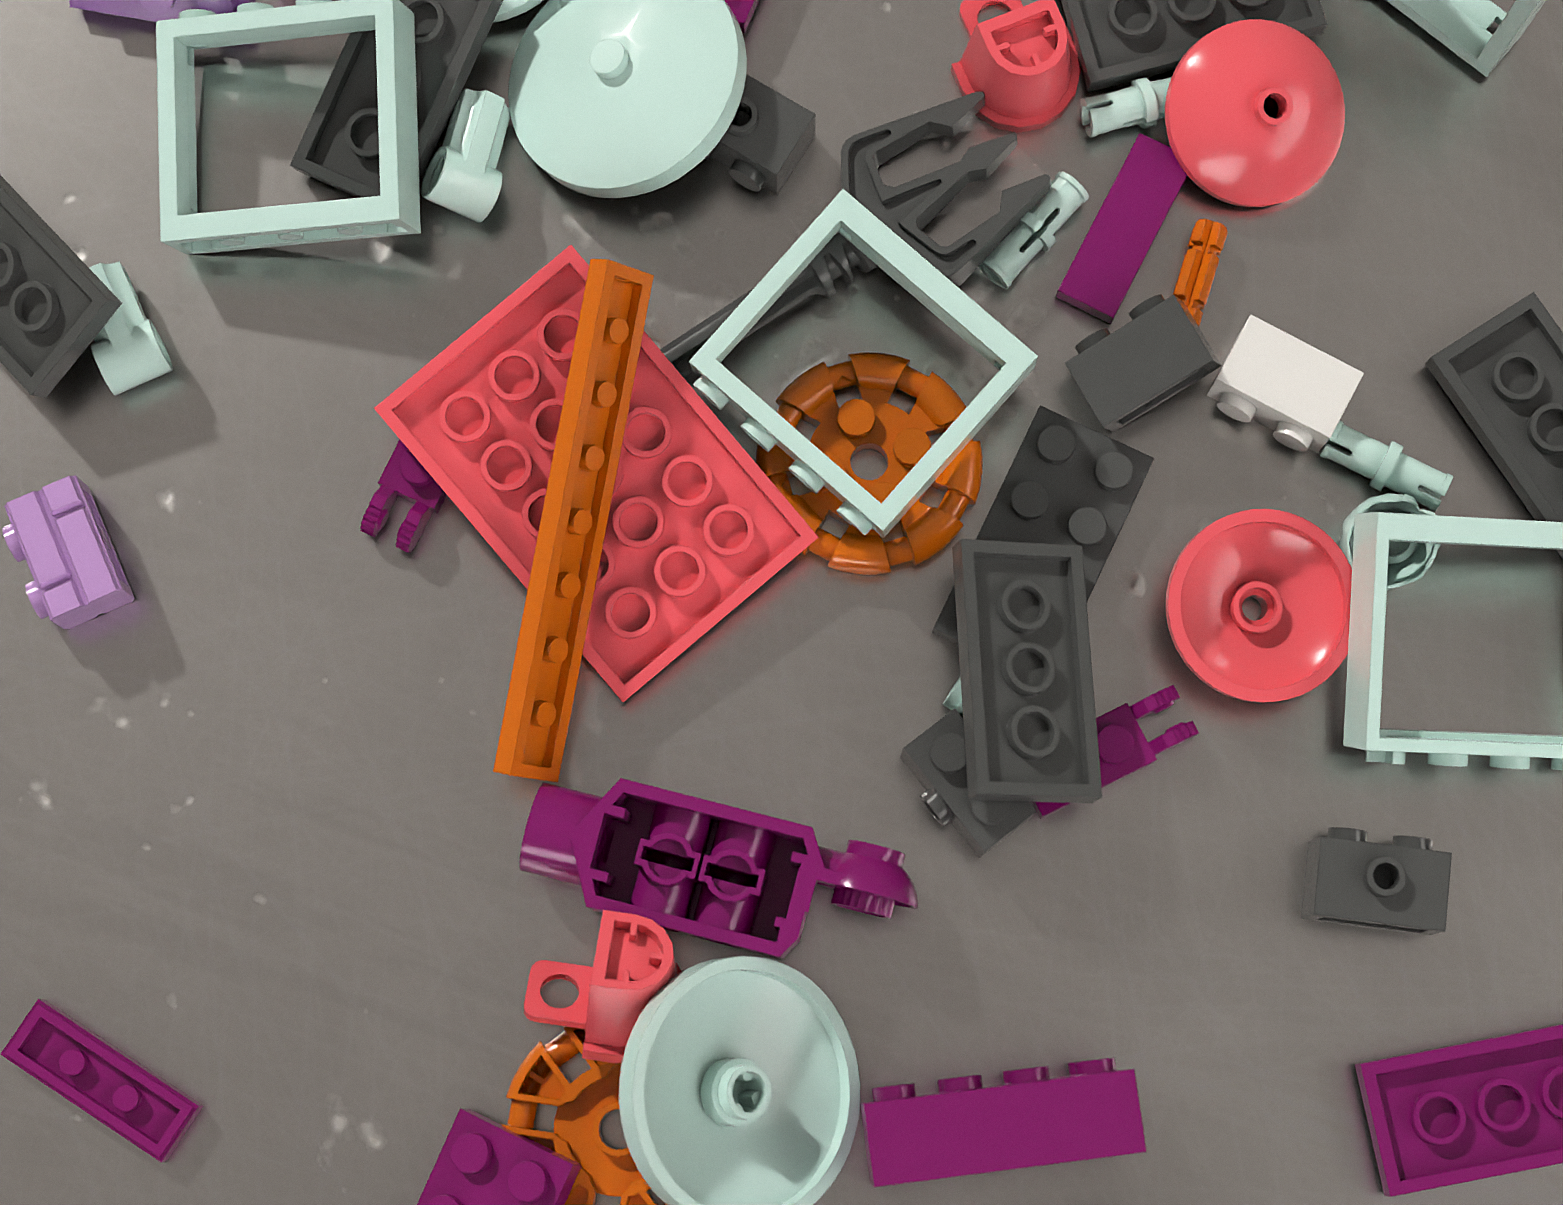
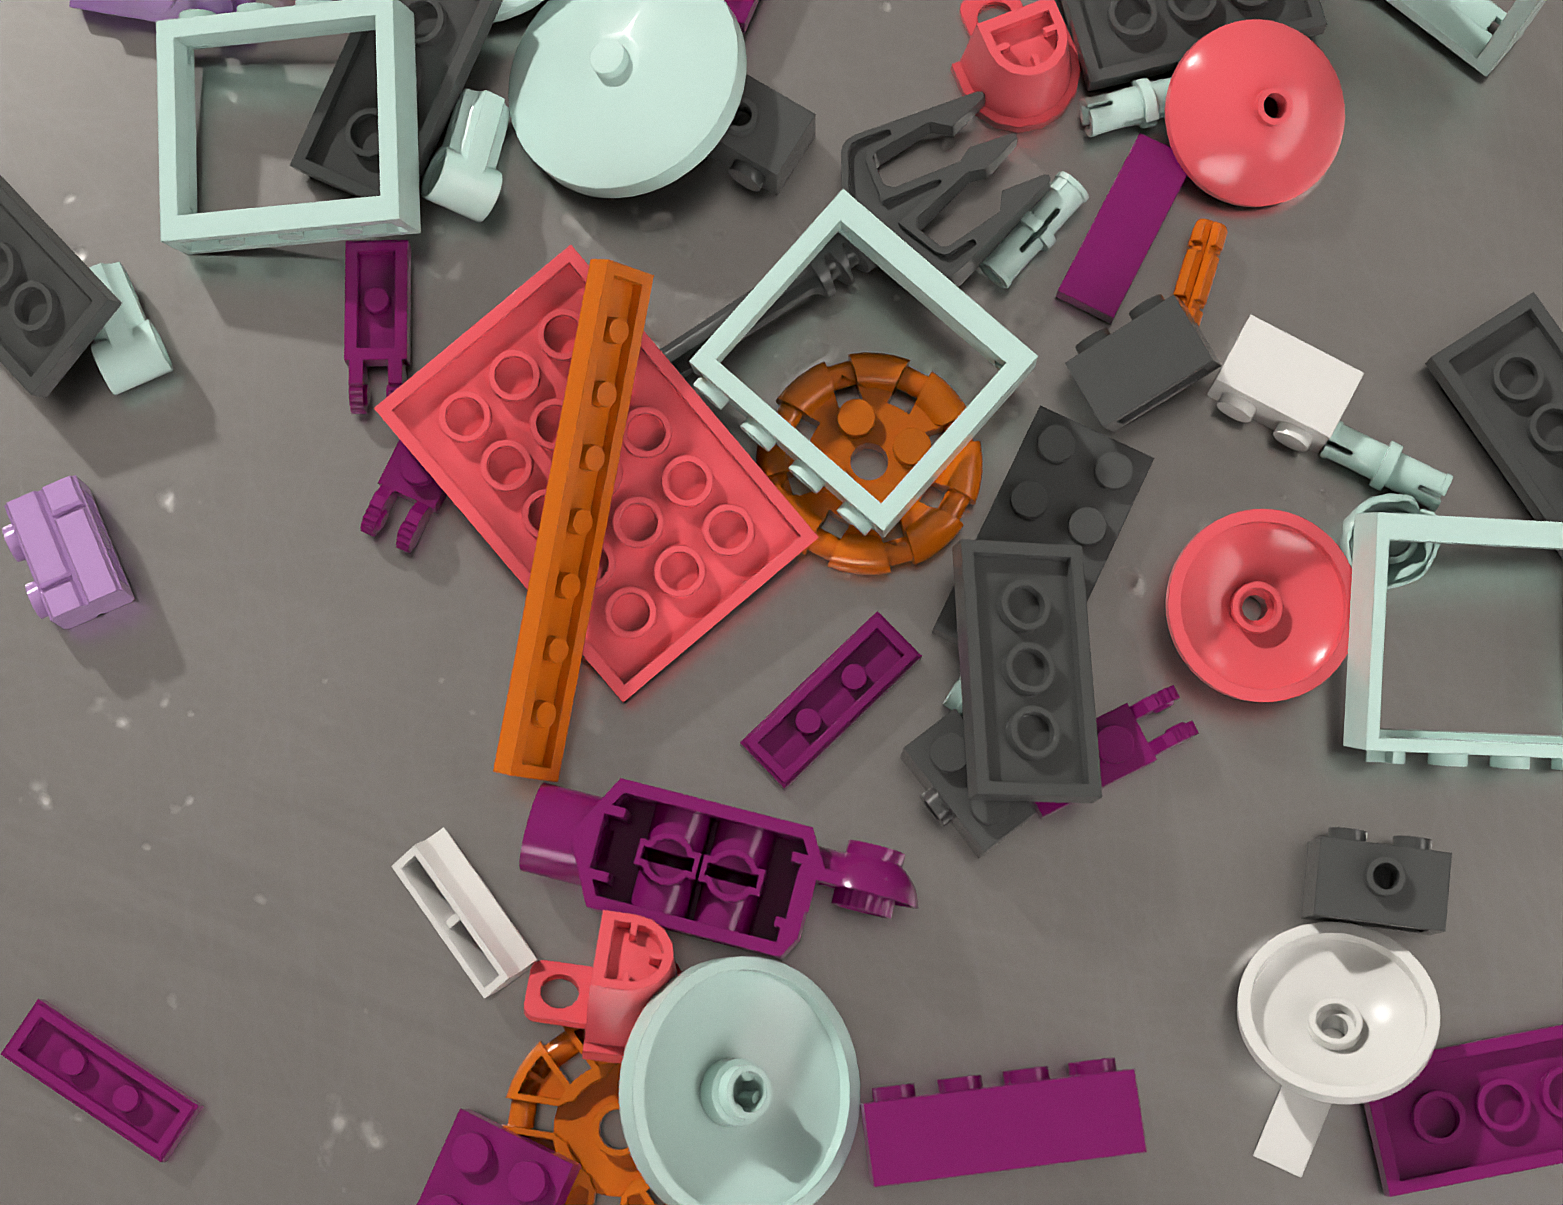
(376, 314): none -> magenta hinge
(464, 913): none -> white piece
(830, 700): none -> magenta tile
(1291, 1131): none -> white sticker
(1342, 981): none -> white dish

